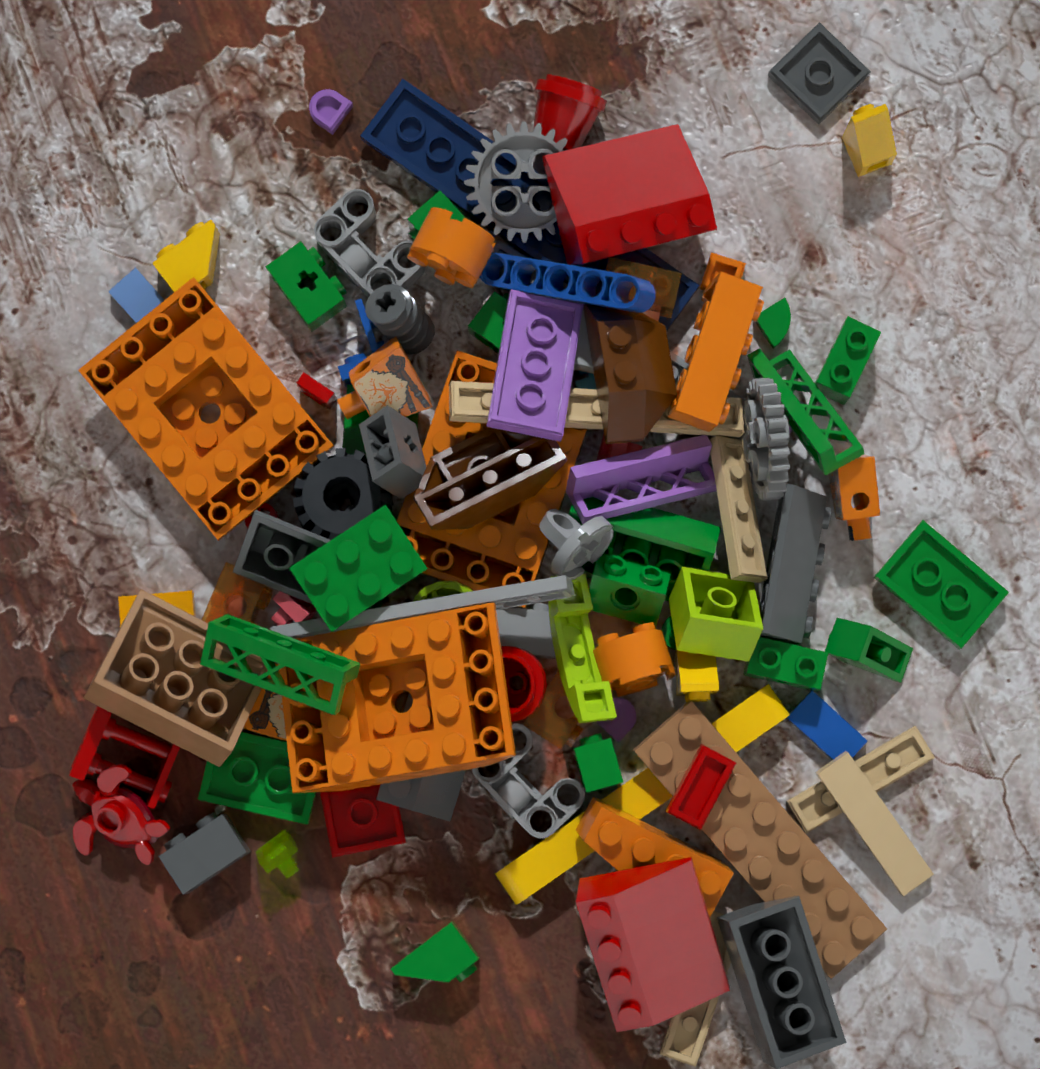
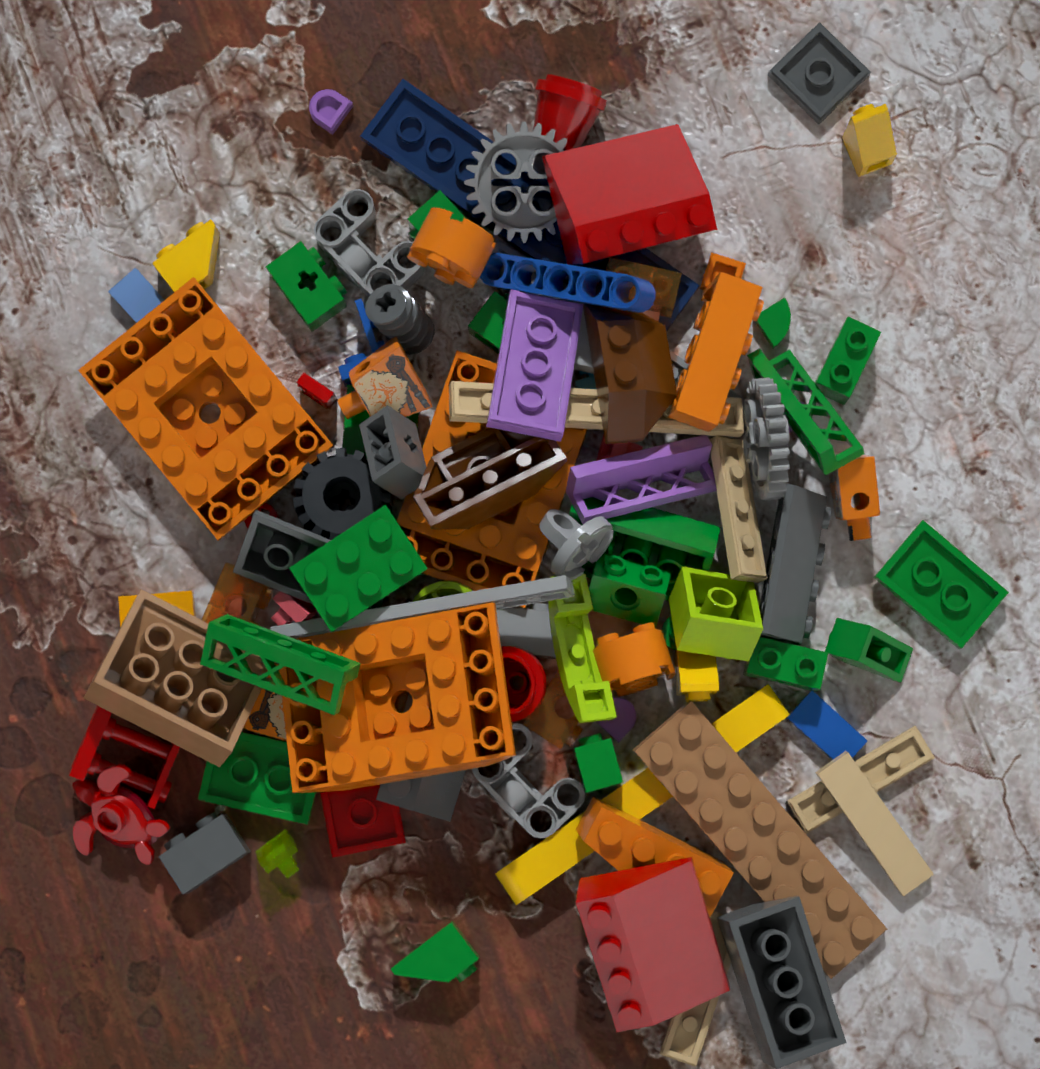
(700, 787): red tile -> none

